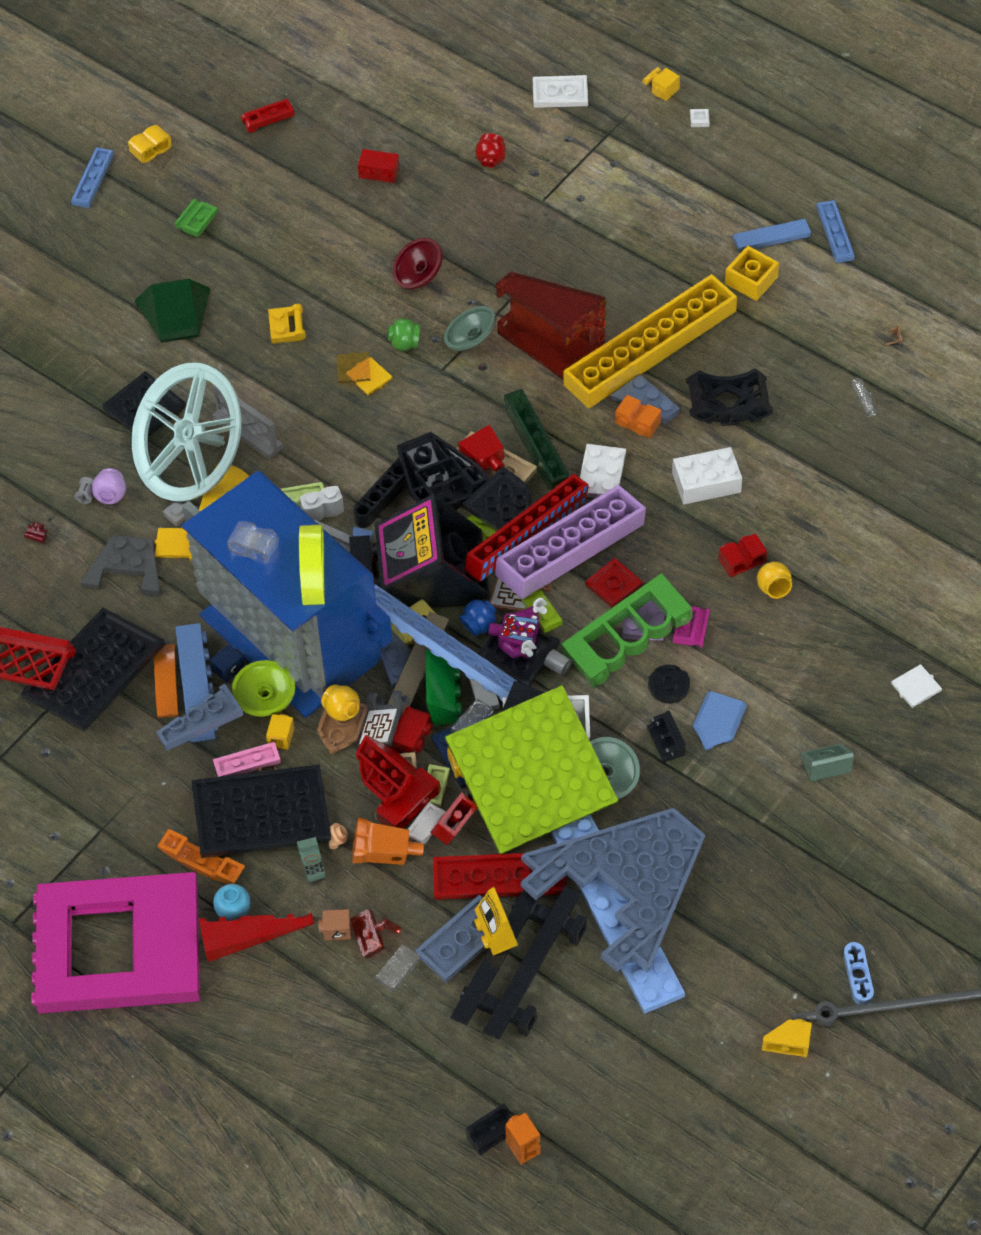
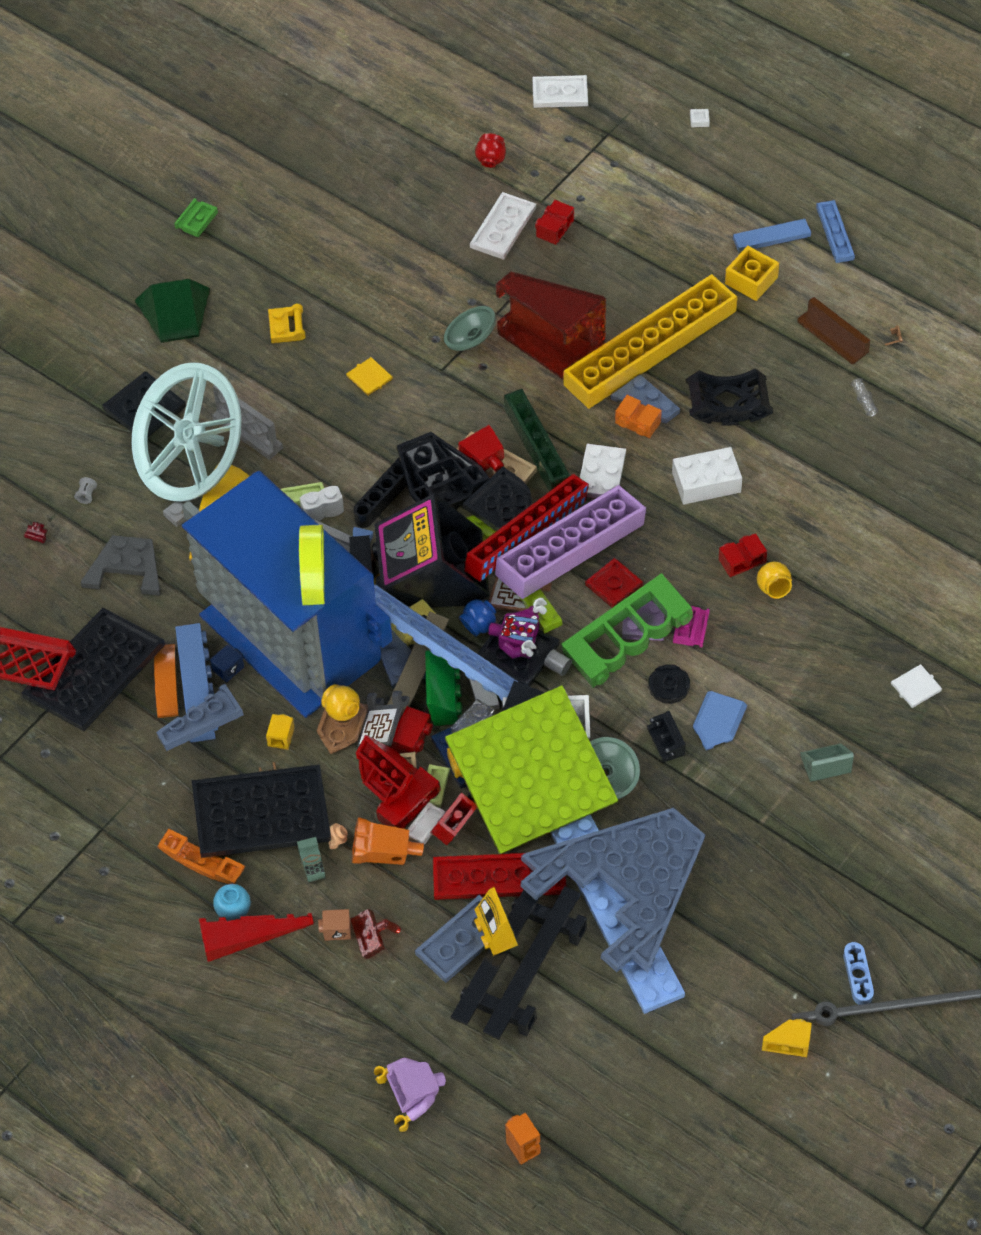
(92, 177): medium blue tile -> none
(109, 486): lavender piece -> none
(149, 143): yellow brick -> none
(163, 943): dark pink panel -> none
(172, 543): yellow piece -> none
(247, 760): bright pink plate -> none
(253, 542): clear brick -> none
(261, 679): lime dish -> none
(267, 115): red plate -> none
(353, 367): clear yellow piece -> none
(378, 165): red brick -> none
(397, 968): clear plate -> none
(404, 334): bright green piece -> none
(412, 1085): none -> lavender torso
(417, 263): dark red dish -> none
(489, 1129): black hinge -> none
(503, 225): none -> white tile
(554, 222): none -> red brick
(664, 82): yellow brick -> none
(834, 331): none -> reddish brown panel

